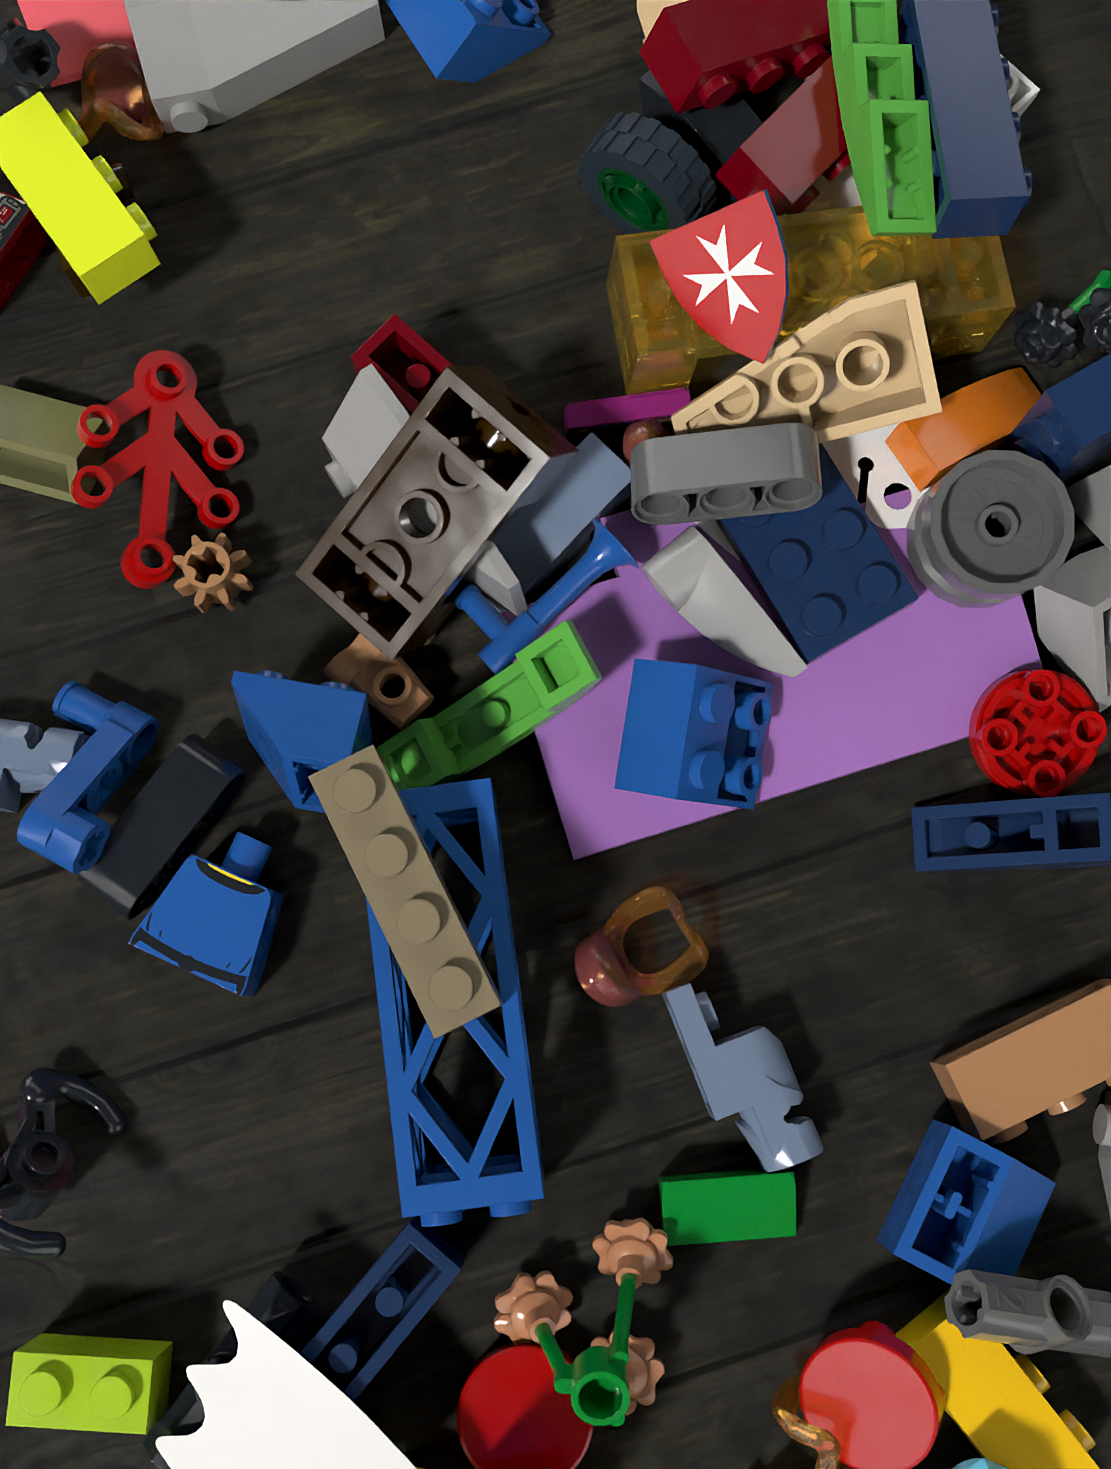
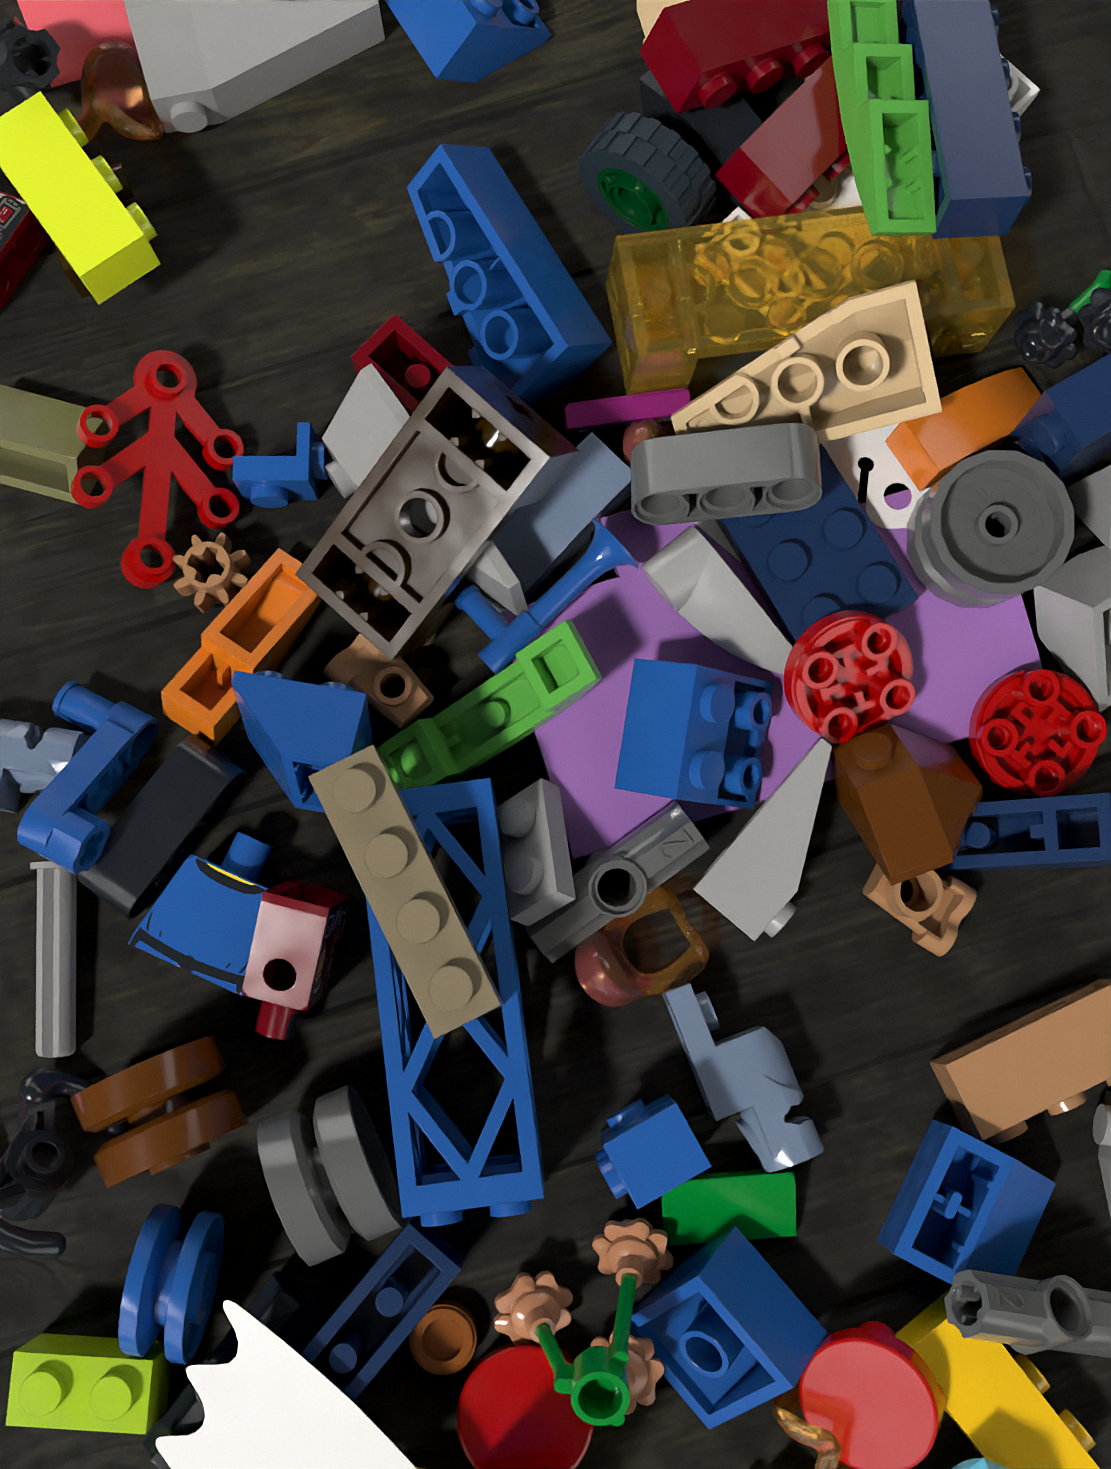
(55, 960): none -> light grey axle
(159, 1110): none -> reddish brown wheel
(171, 1283): none -> blue wheel
(245, 637): none -> orange slope
(276, 479): none -> blue bracket
(299, 926): none -> torso
(329, 1175): none -> dark grey wheel
(444, 1338): none -> dark orange tile
(504, 275): none -> blue wedge
(535, 853): none -> light grey plate
(649, 855): none -> dark grey piece
(649, 1150): none -> blue brick
(727, 1329): none -> blue slope
(731, 274): shield -> none
(767, 856): none -> light grey slope
(849, 675): none -> red tile
(905, 798): none -> reddish brown slope
(928, 906): none -> medium nougat plate

